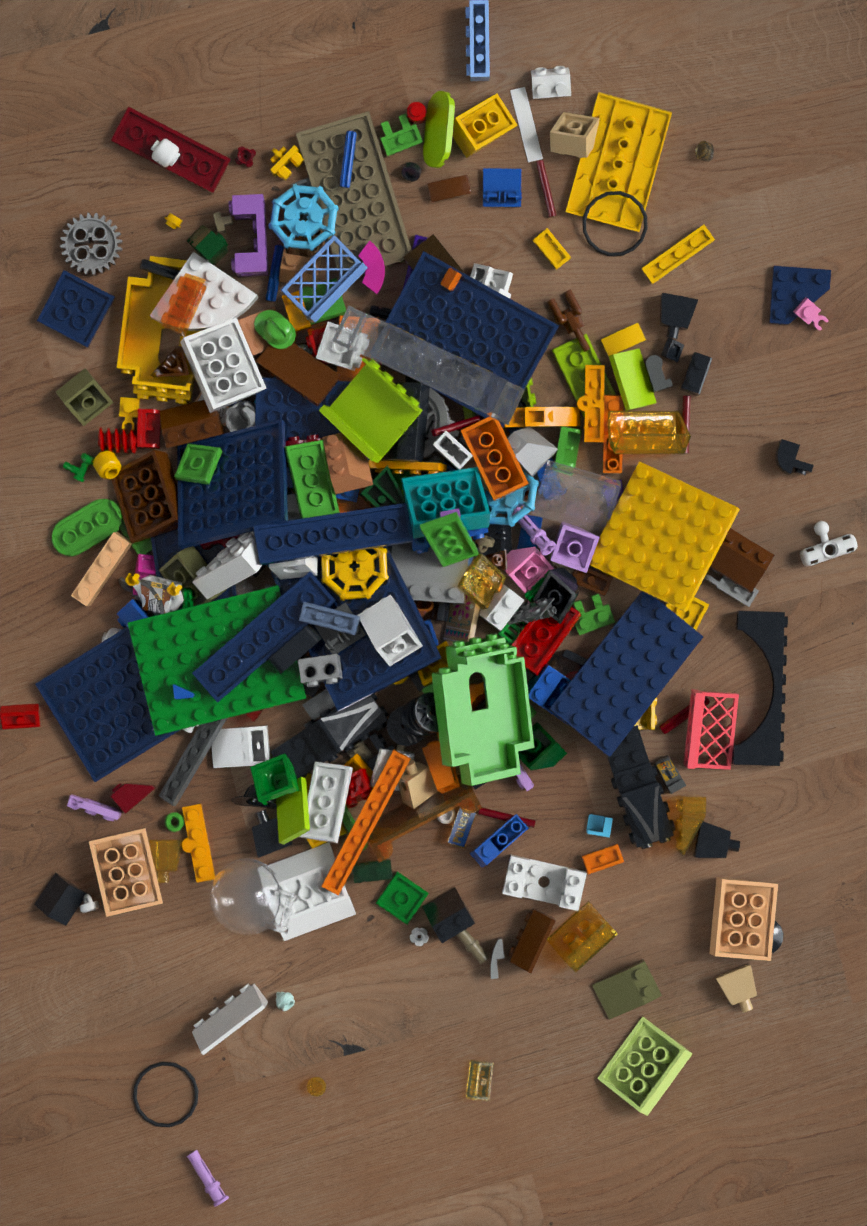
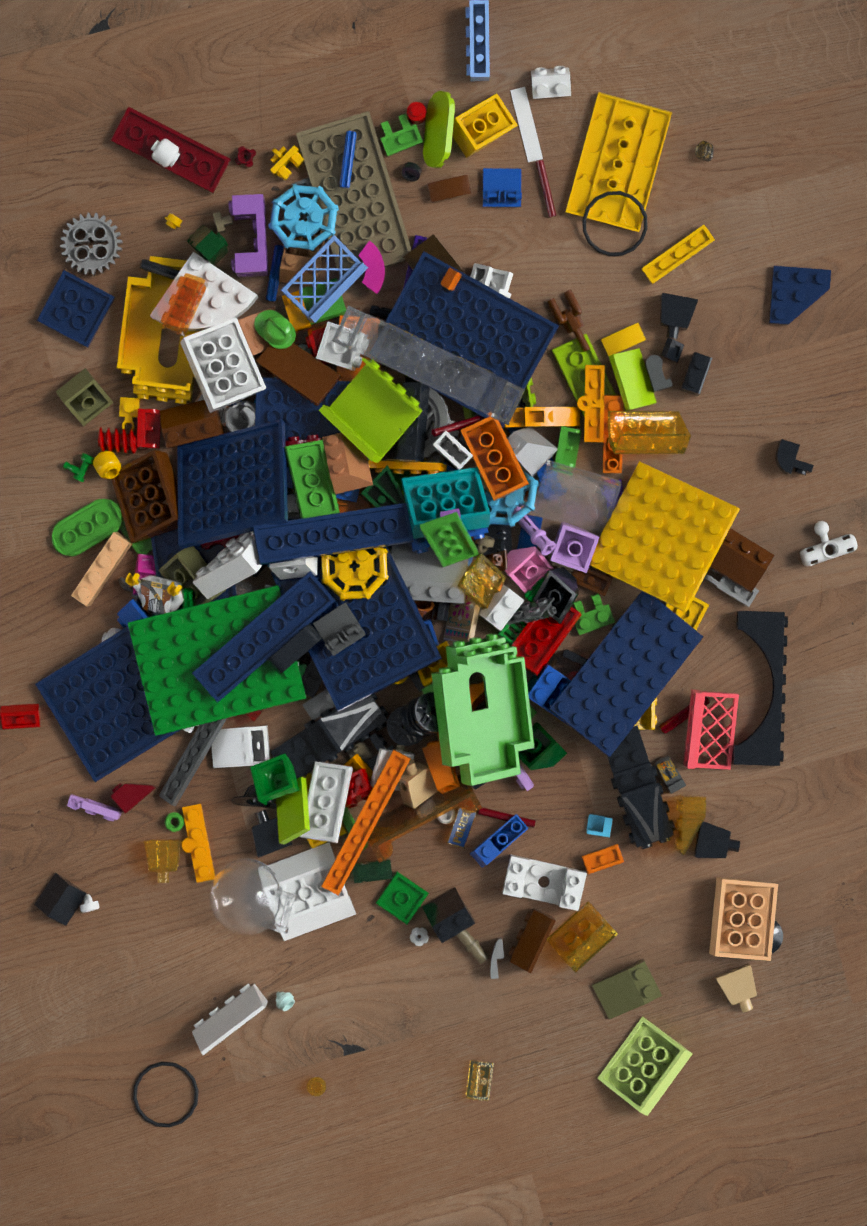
(125, 872): light nougat slope -> none
(173, 365): reddish brown slope -> none
(181, 693): blue slope -> none
(198, 463): bright green tile -> none
(212, 1186): lavender pin -> none
(320, 664): light grey brick -> none
(329, 618): sand blue tile -> none
(389, 630): white slope -> none
(551, 249): yellow plate -> none
(574, 135): tan slope -> none
(686, 414): dark red bar -> none
(809, 312): bright pink plate -> none

